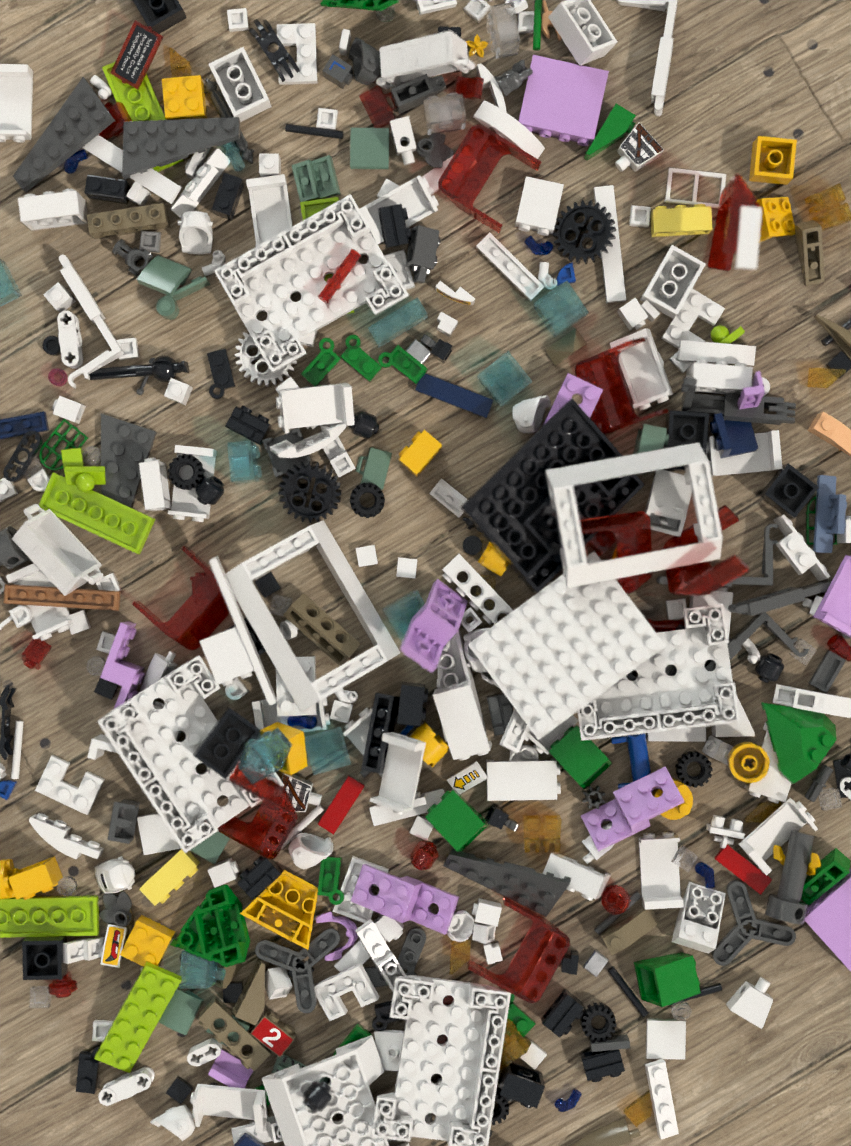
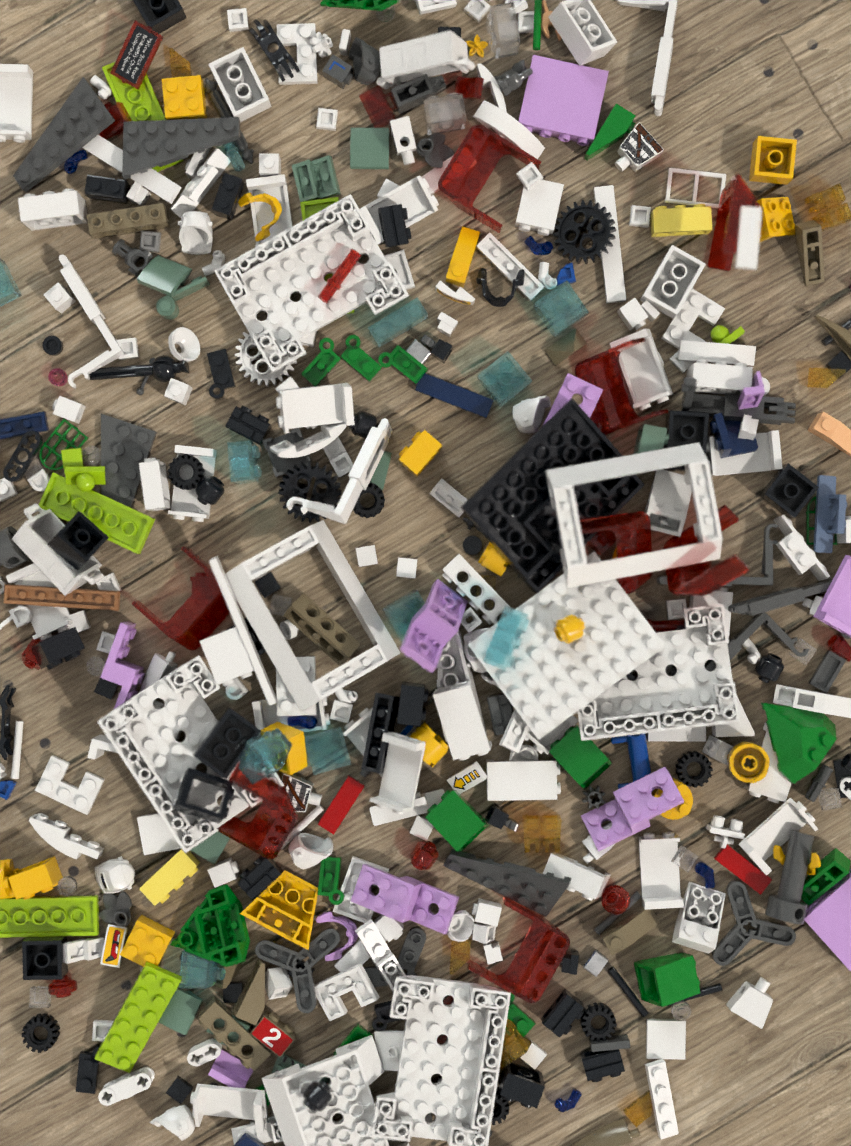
(32, 1040): none -> black tyre
(57, 648): none -> black brick
(70, 339): white piece -> none
(78, 541): none -> black brick
(123, 821): dark grey window -> none
(181, 802): none -> black window
(187, 341): none -> white piece
(275, 207): none -> yellow helmet
(314, 131): black bar -> none
(322, 44): none -> white plant
(359, 477): none -> white hinge
(422, 252): dark grey hinge -> none
(462, 257): none -> yellow slope
(500, 301): none -> black helmet
(506, 638): none -> clear light blue brick
(529, 176): none -> white tile
(569, 629): none -> yellow head
(748, 427): none -> white piece
(762, 812): clear yellow tile -> none

